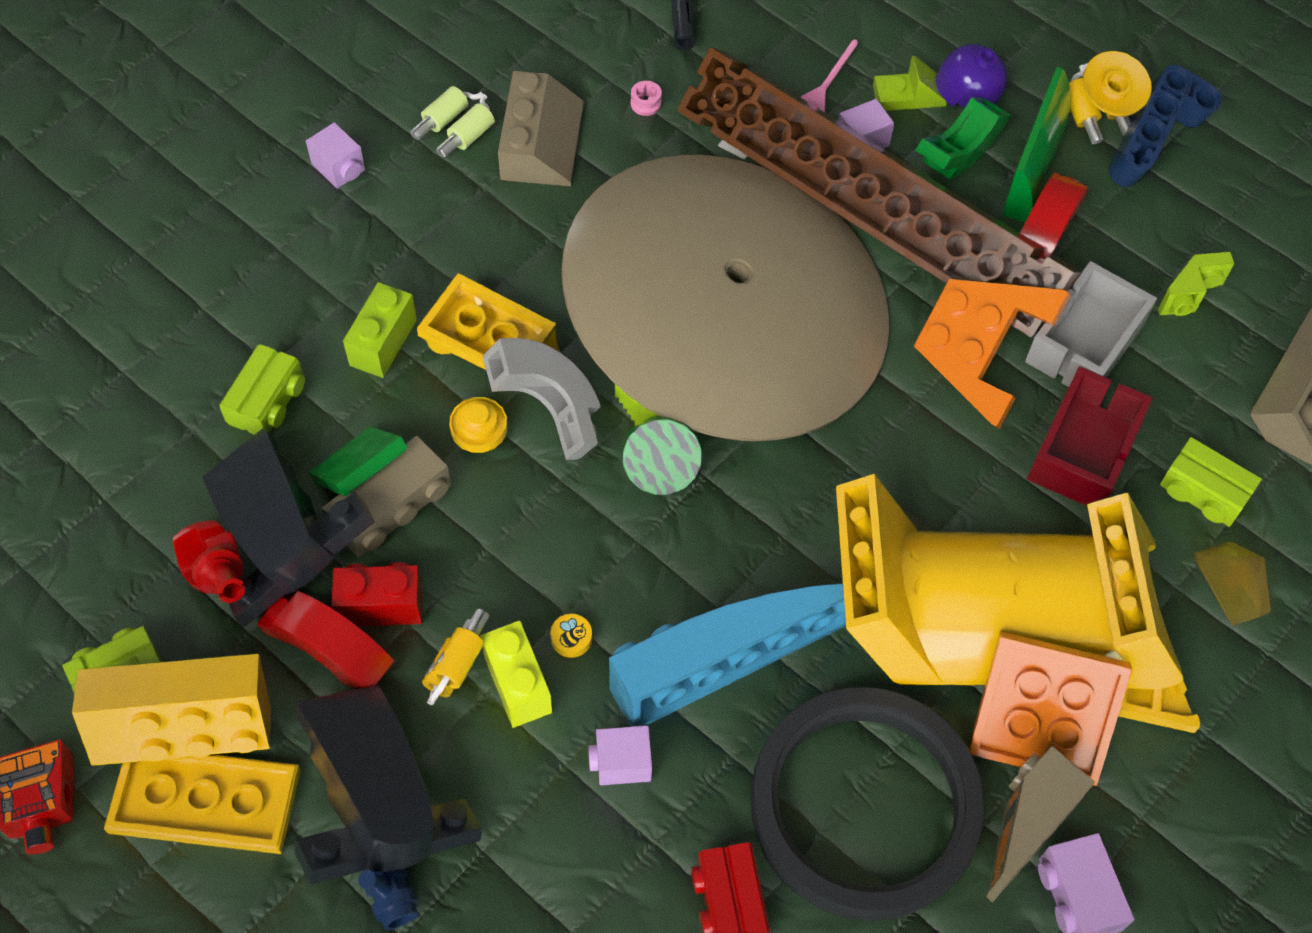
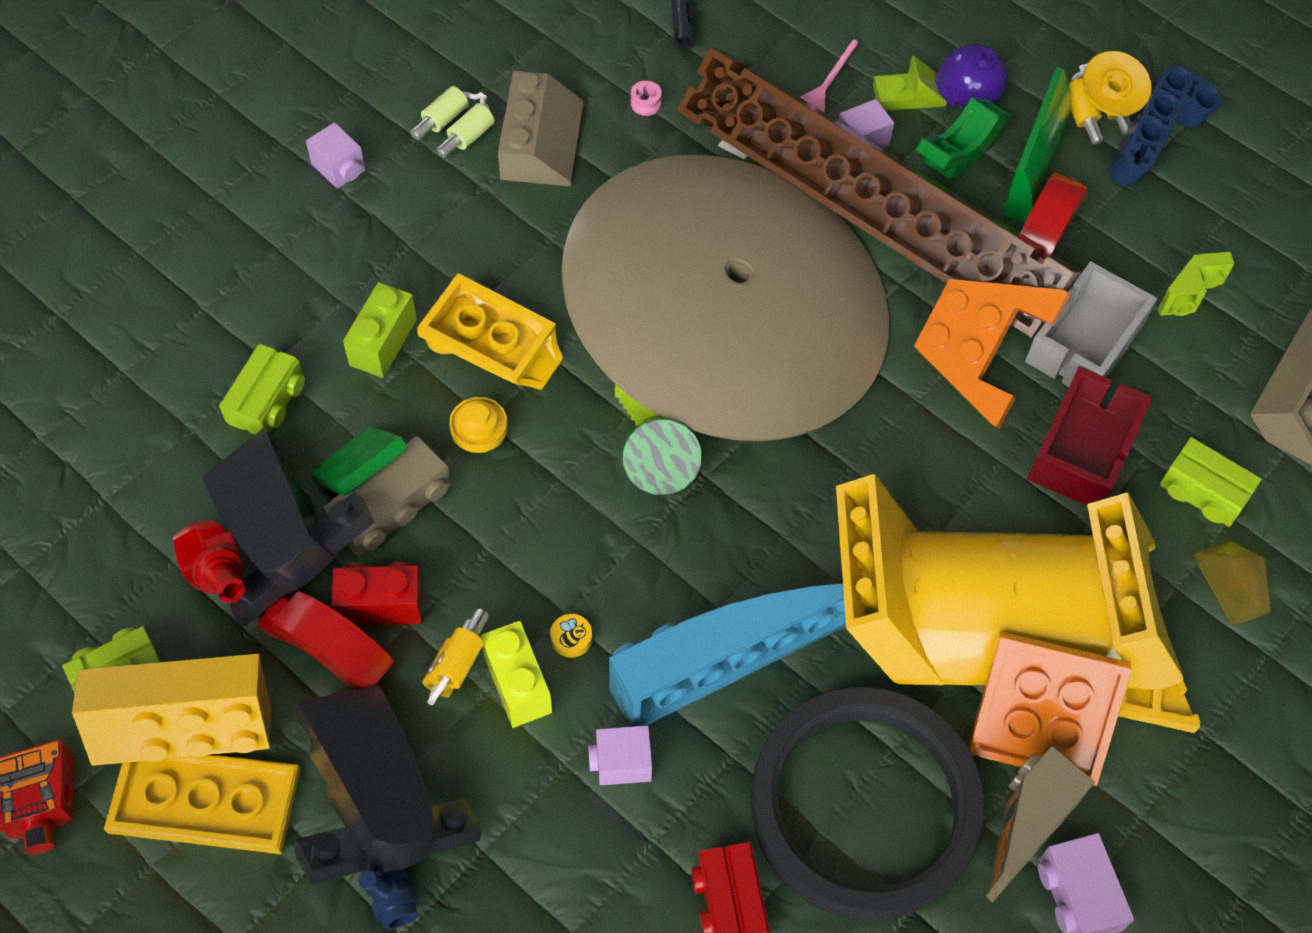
(553, 380): light grey arch -> none

